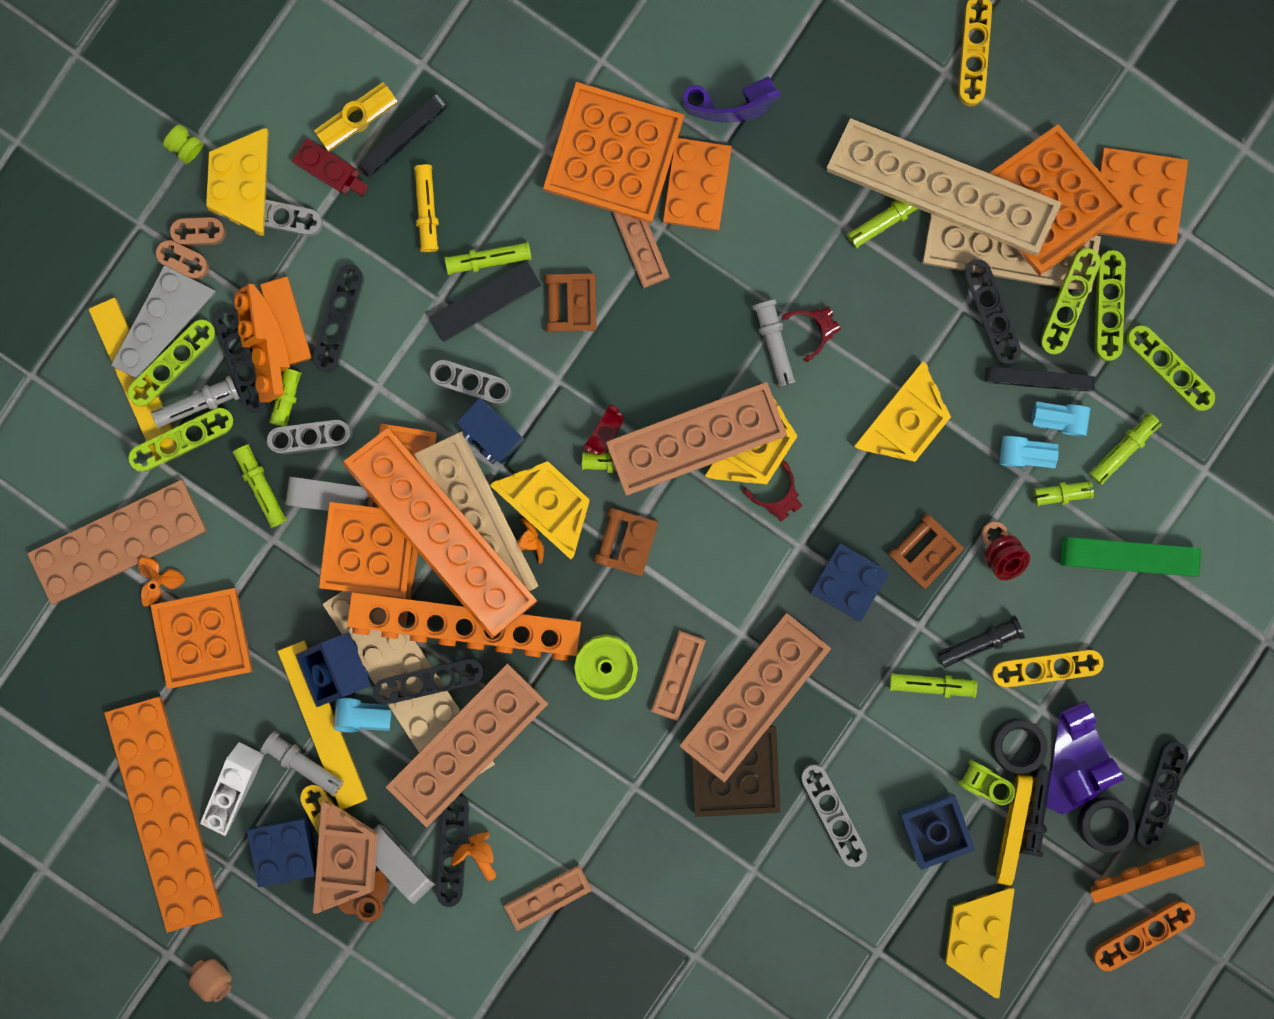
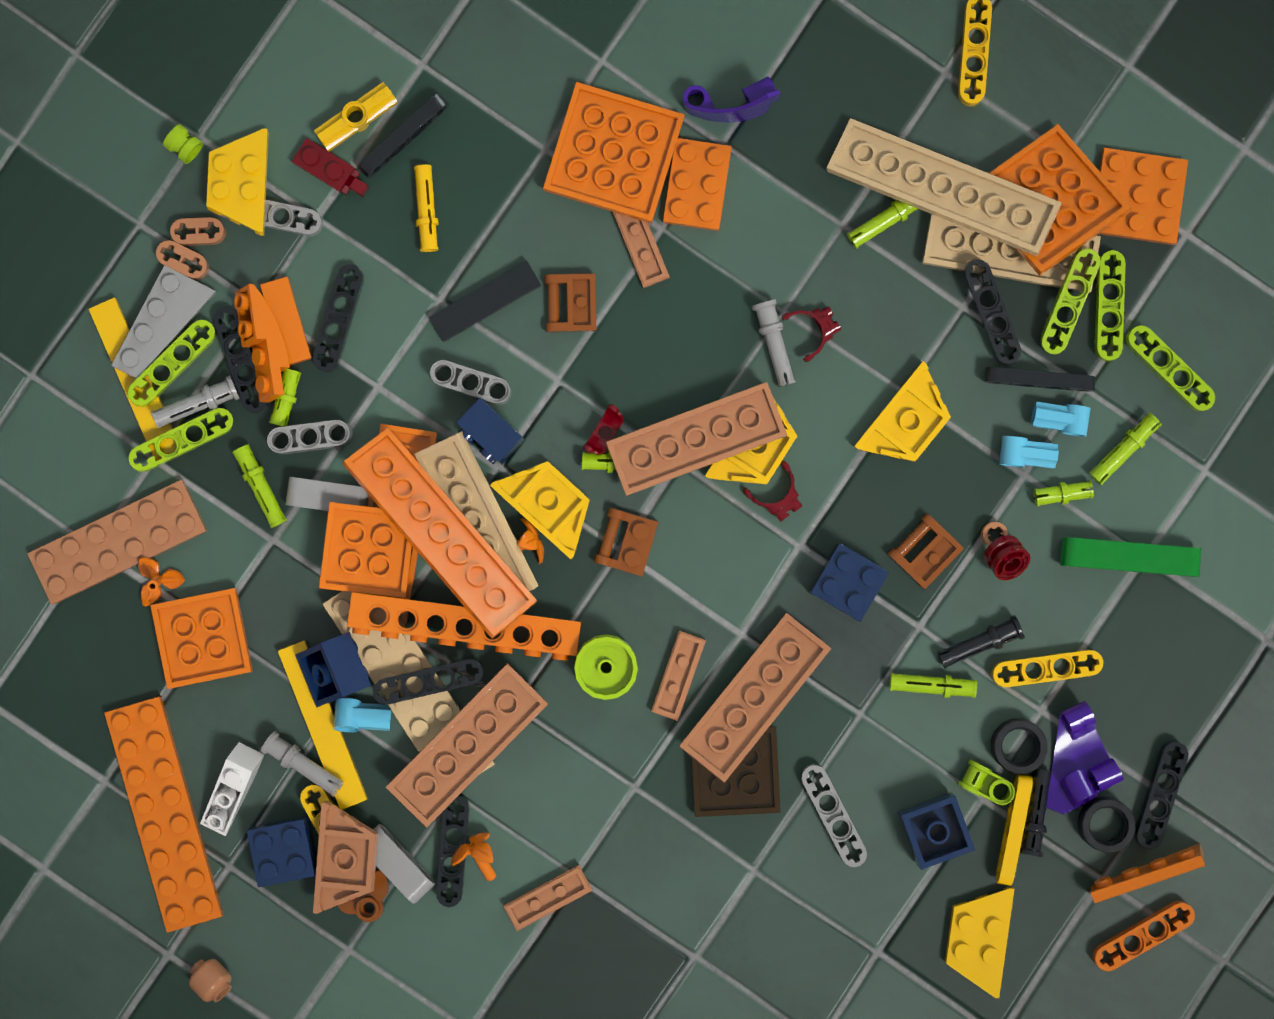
(487, 258): lime pin -> none

